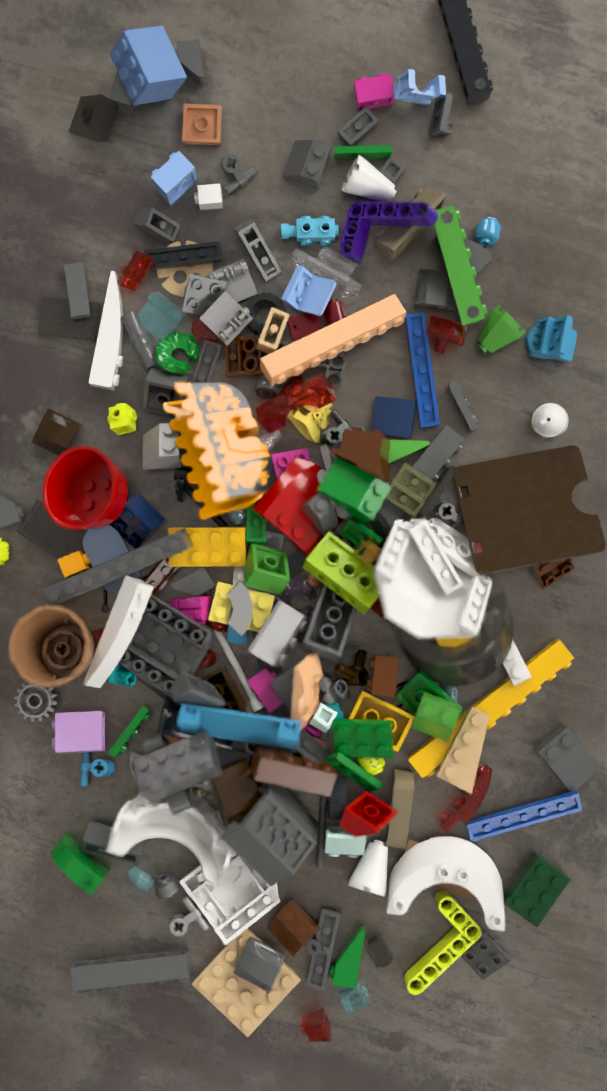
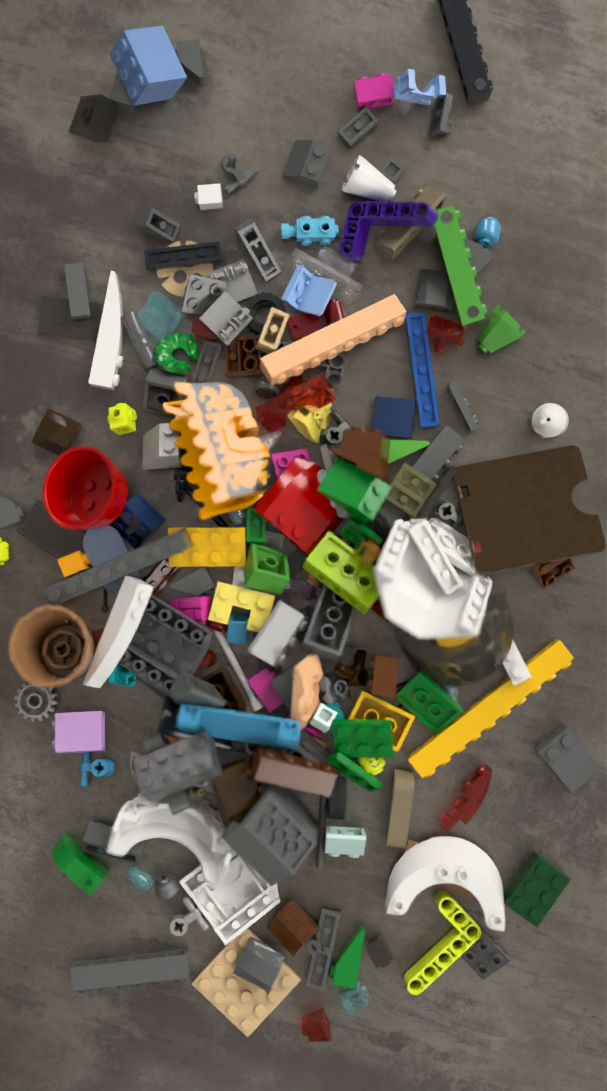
(131, 731): green plate -> none
(135, 270): clear red tile -> none
(174, 177): light blue container -> none
(202, 124): nougat plate -> none
(242, 608): light grey tile -> none
(320, 513): dark grey slope -> none
(366, 152): green tile -> none
(366, 815): red slope -> none
(372, 869): white cone -> none
(436, 716): bright green slope -> none
(465, 751): tan wing -> none
(524, 816): plate -> none
(552, 339): dark azure piece -> none

